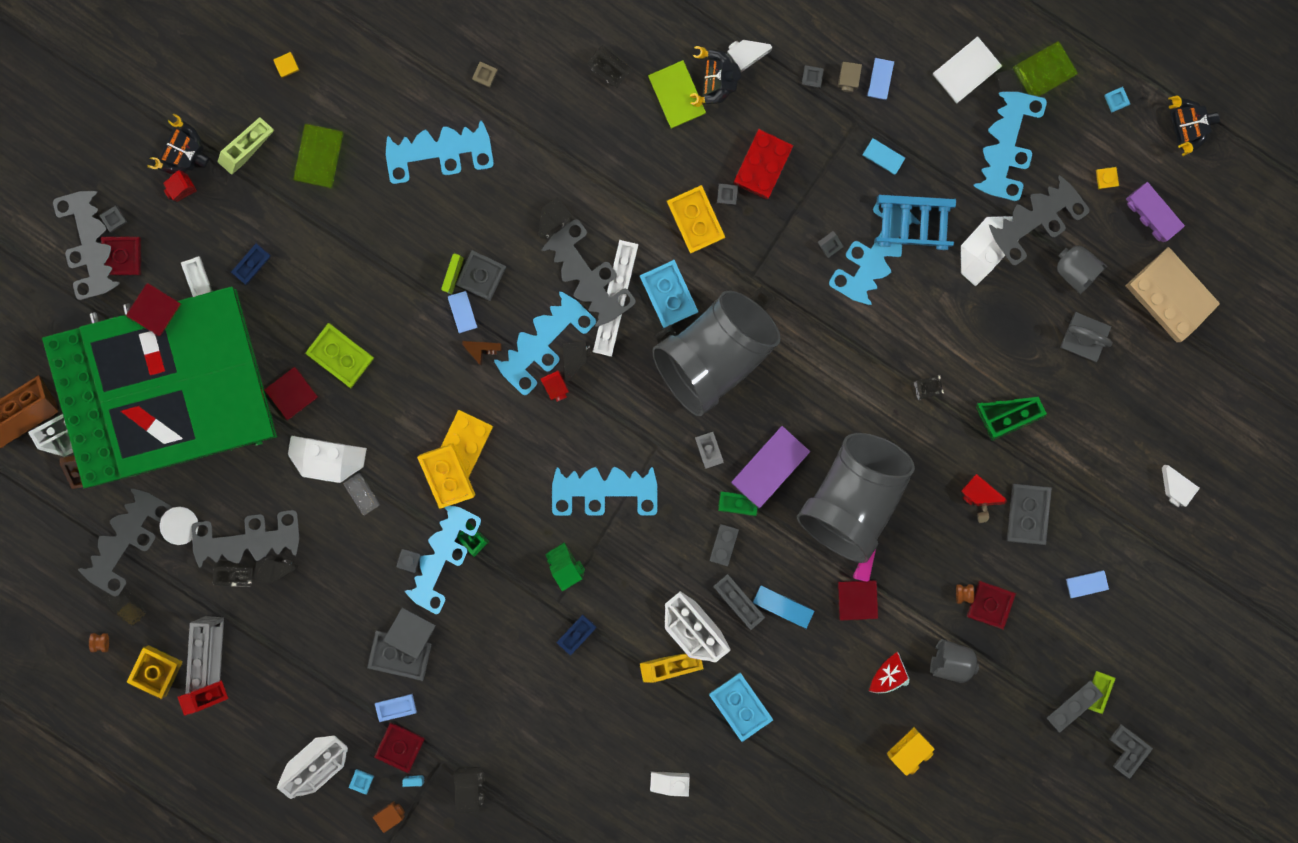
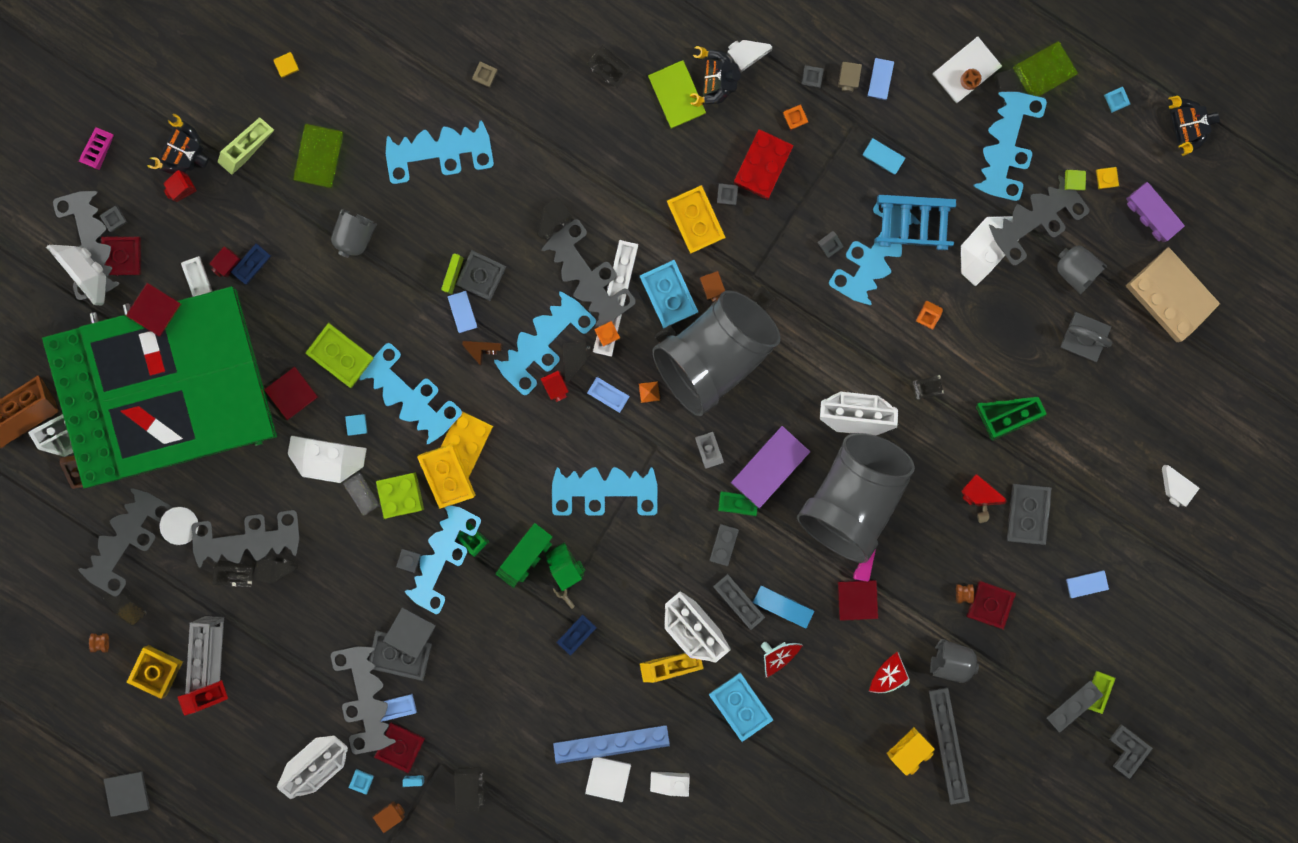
(82, 270): none -> white wedge
(103, 151): none -> dark pink slope
(126, 793): none -> dark grey tile
(224, 262): none -> dark red brick
(352, 233): none -> dark grey cylinder
(356, 424): none -> medium azure tile
(368, 708): none -> dark grey piece
(400, 495): none -> lime brick
(415, 405): none -> medium azure piece
(524, 555): none -> green wedge
(563, 594): none -> dark tan hand
(607, 333): none -> orange plate
(608, 394): none -> light blue tile
(608, 778): none -> white tile
(611, 744): none -> medium blue plate
(649, 392): none -> orange slope
(712, 286): none -> dark orange brick
(779, 656): none -> red shield
(795, 117): none -> orange plate
(858, 413): none -> white wedge
(929, 315): none -> orange slope
(949, 745): none -> dark grey plate
(972, 76): none -> dark orange wheel
(1075, 180): none -> lime tile

